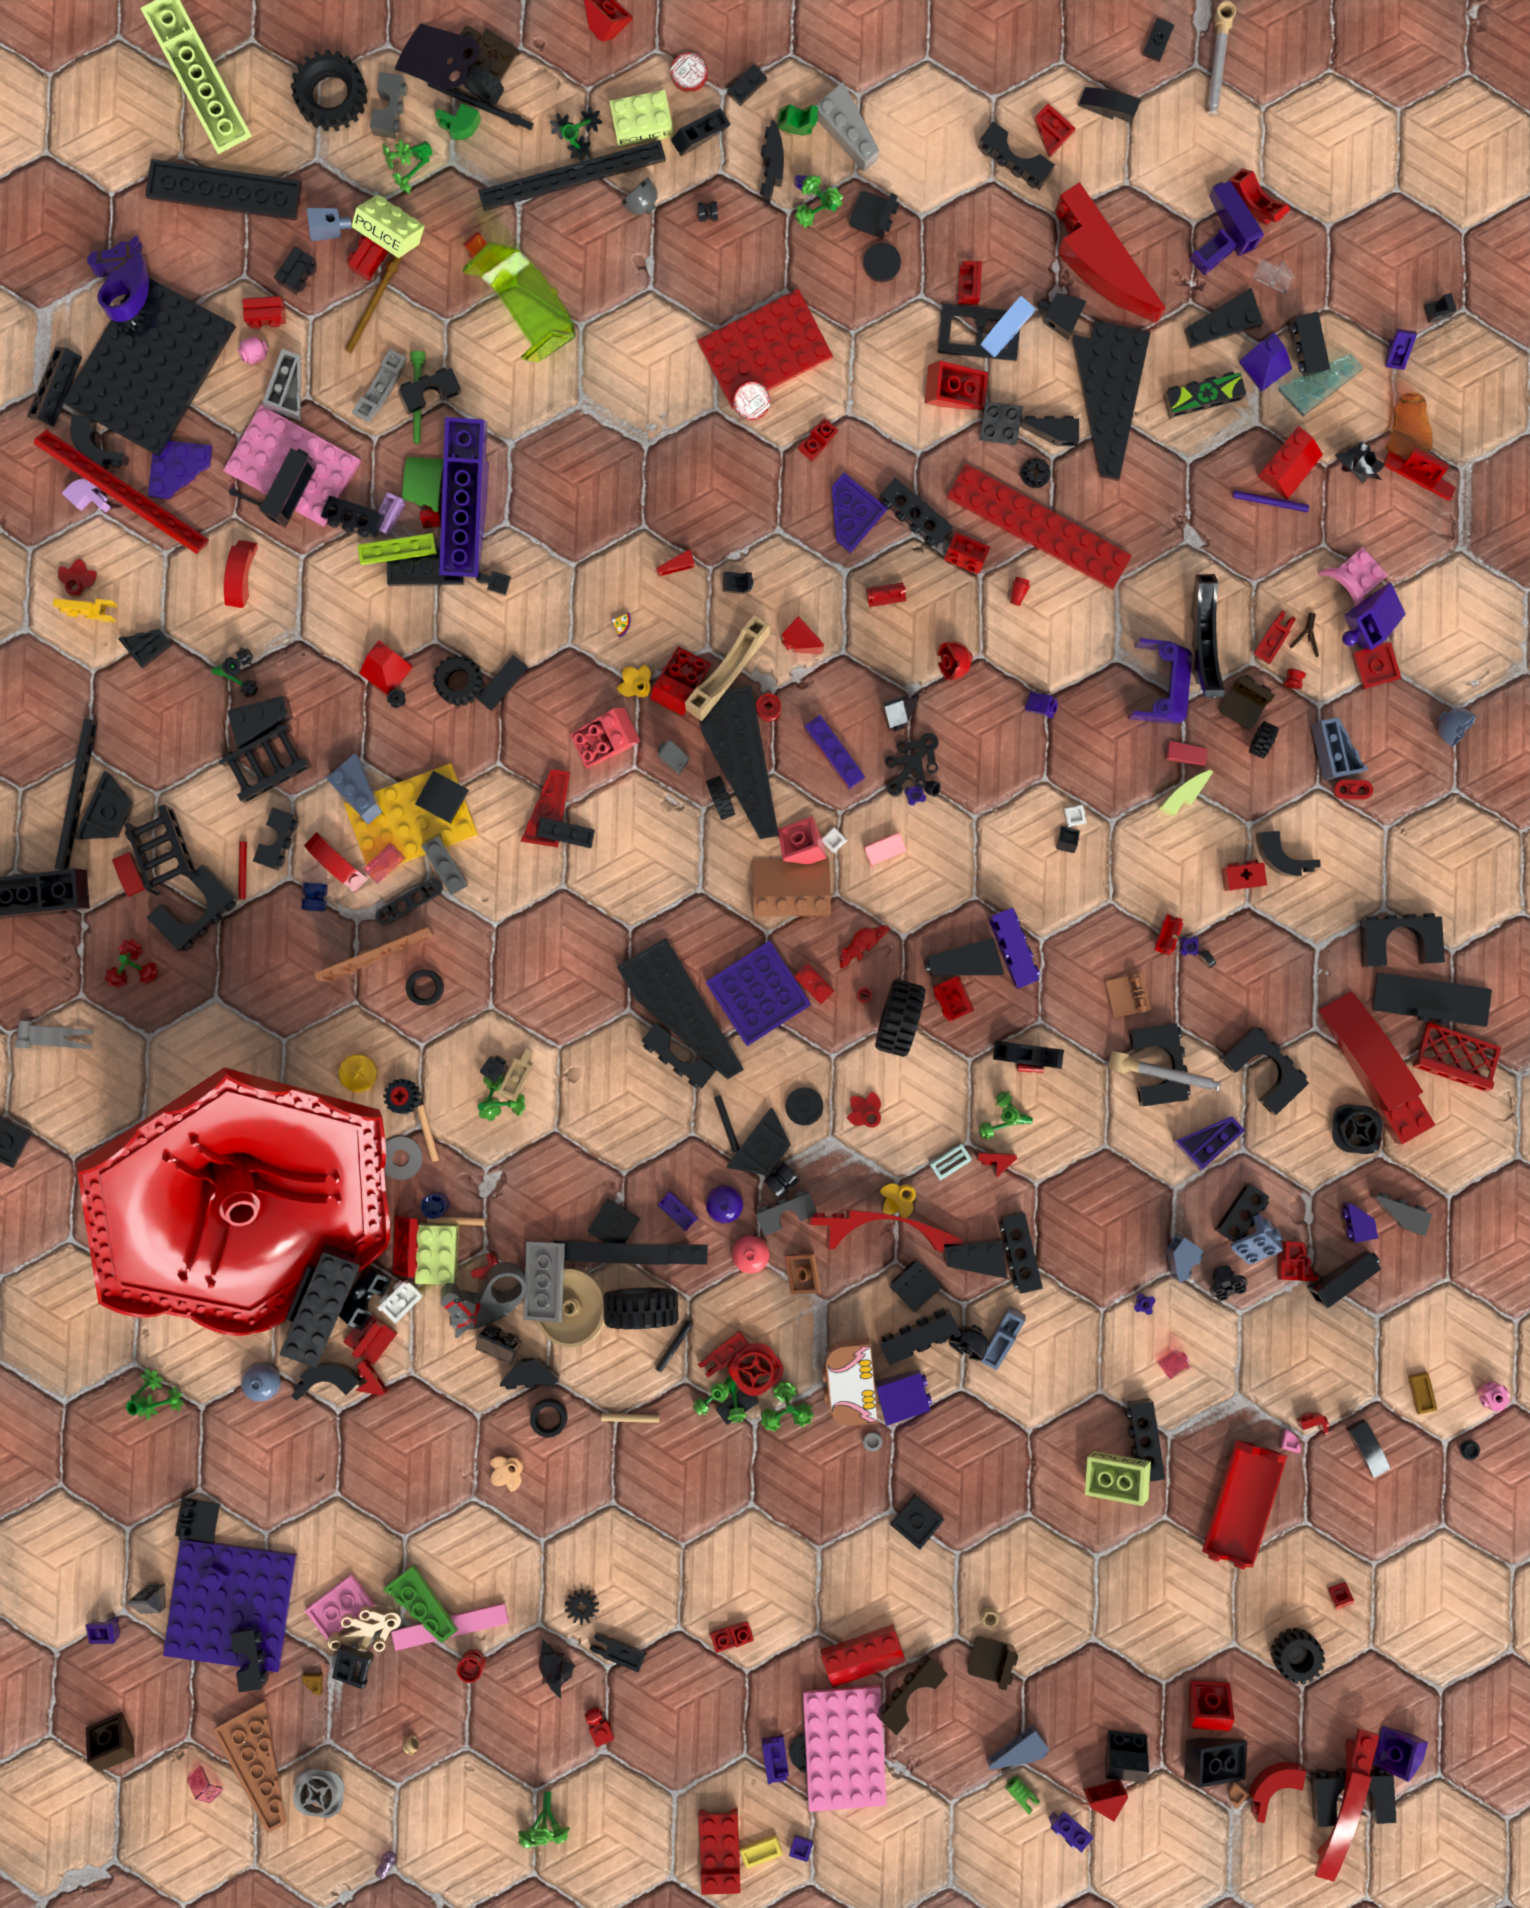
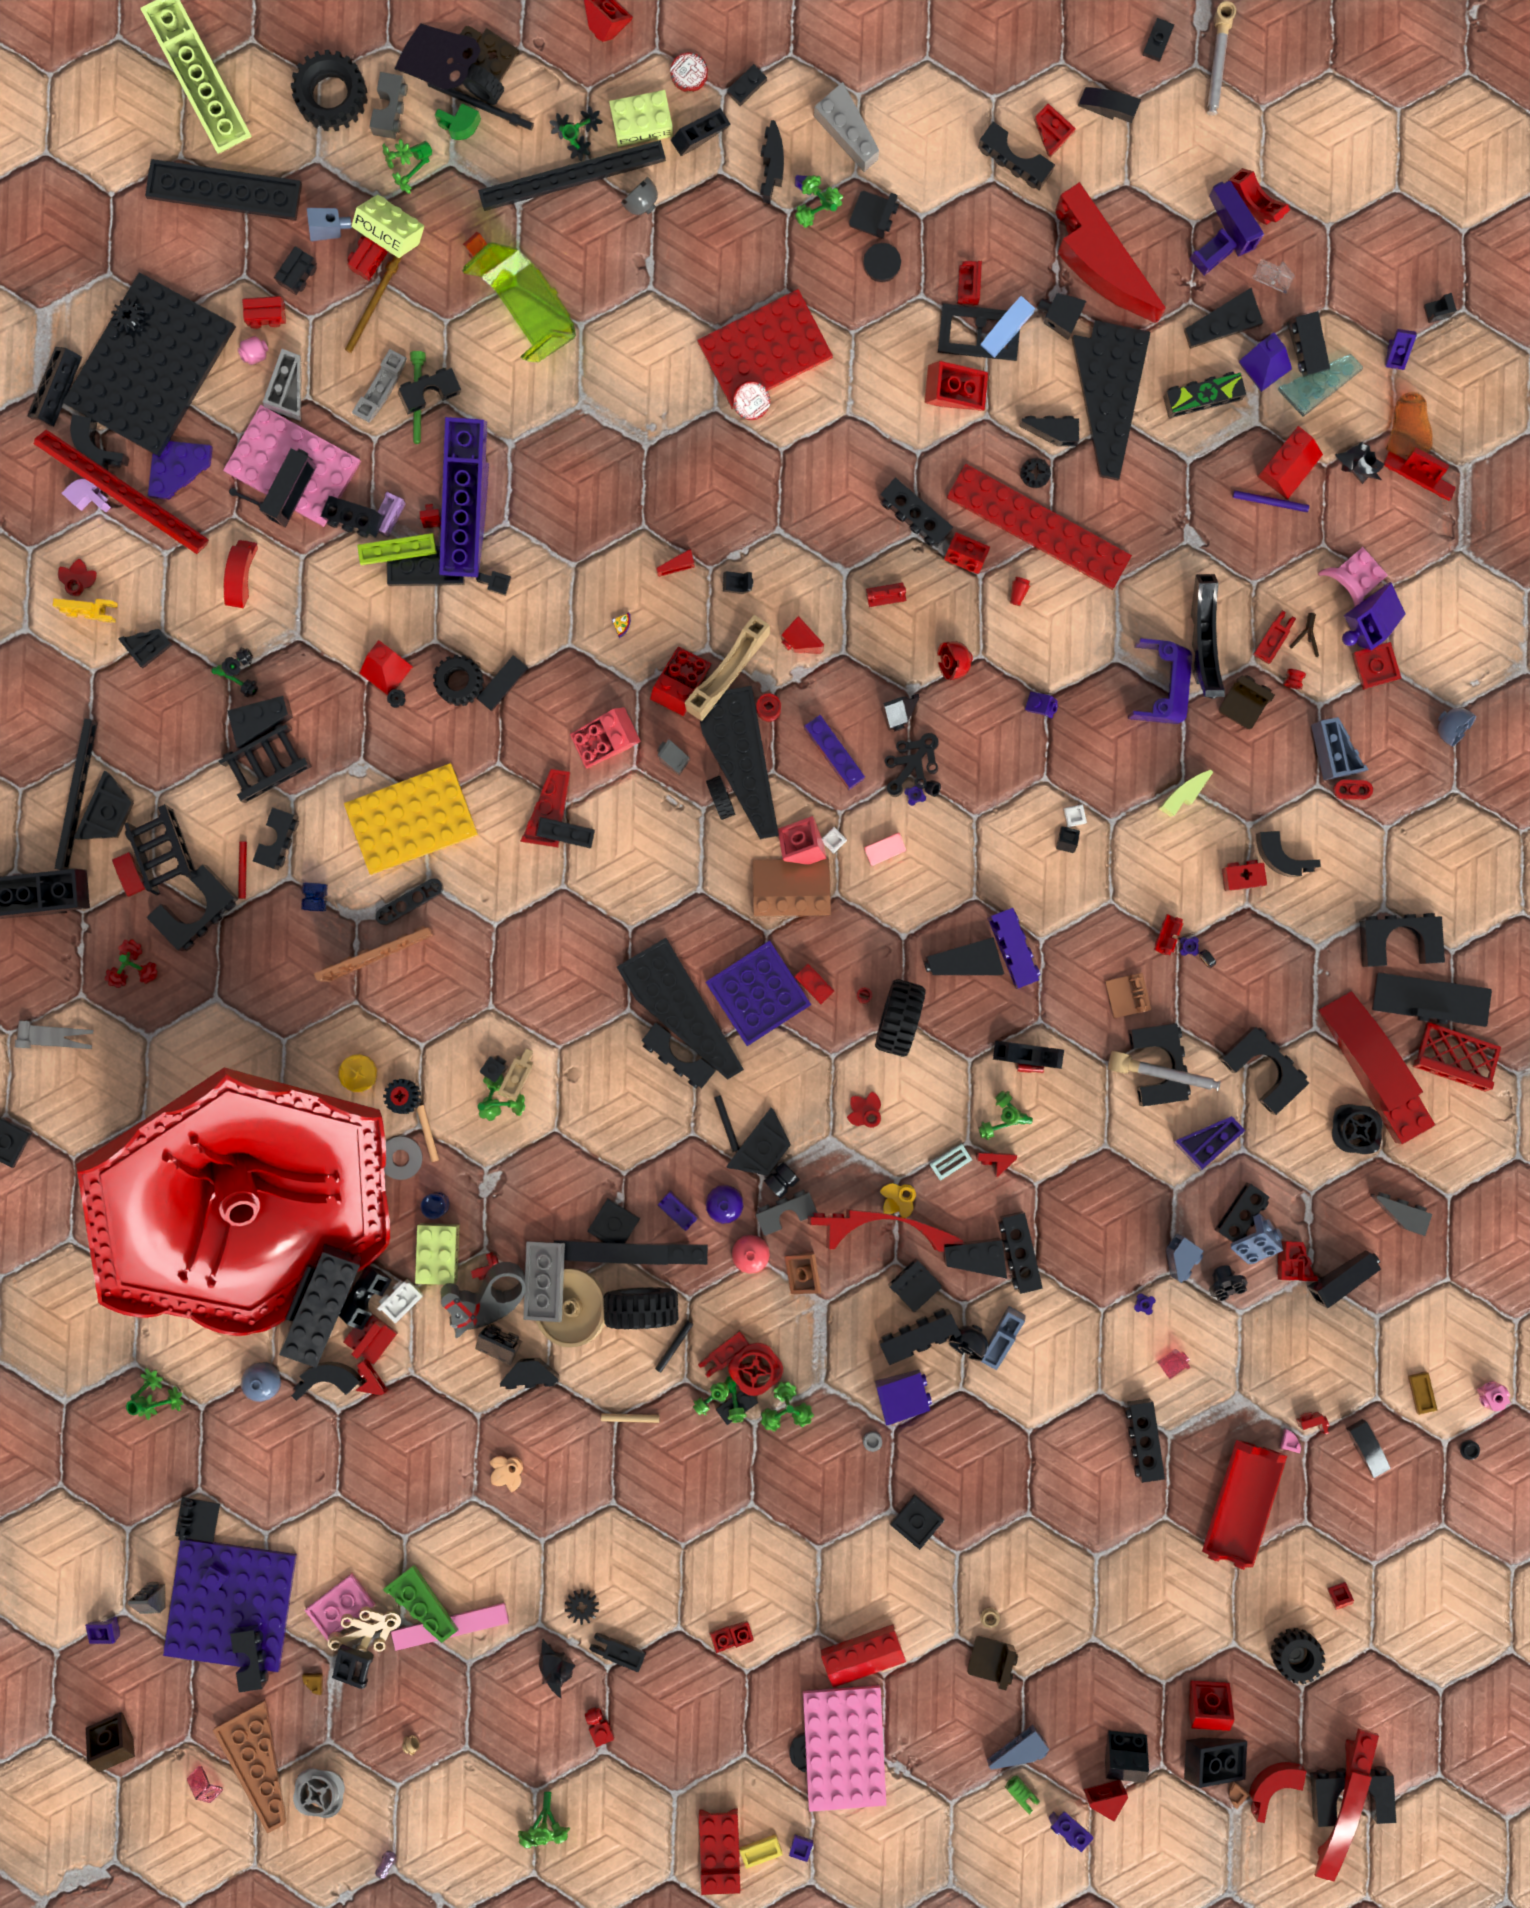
(126, 275): dark purple animal -> none
(334, 862): red arch -> none
(355, 787): sand blue wedge -> none
(384, 863): clear pink slope -> none
(405, 1245): red plate -> none
(410, 987): black tyre -> none
(423, 481): bright green slope -> none
(442, 797): black slope -> none
(444, 864): dark grey arch -> none
(458, 1221): light nougat bar -> none
(471, 1666): red wheel -> none
(534, 1420): black tyre -> none
(633, 680): yellow plate -> none
(712, 211): black wheel -> none
(775, 1759): dark purple hinge -> none
(796, 120): green brick -> none
(804, 1106): black tile -> none
(818, 439): red slope -> none
(850, 1382): brick -> none
(854, 512): dark purple plate -> none
(863, 940): red animal -> none
(894, 1712): dark brown arch -> none
(953, 999): red bracket -> none
(1000, 423): black hinge -> none
(1117, 1478): yellowish green brick -> none
(1186, 754): coral slope -> none
(1263, 739): black tyre -> none
(1359, 1224): dark purple slope -> none
(1399, 1753): dark purple slope -> none

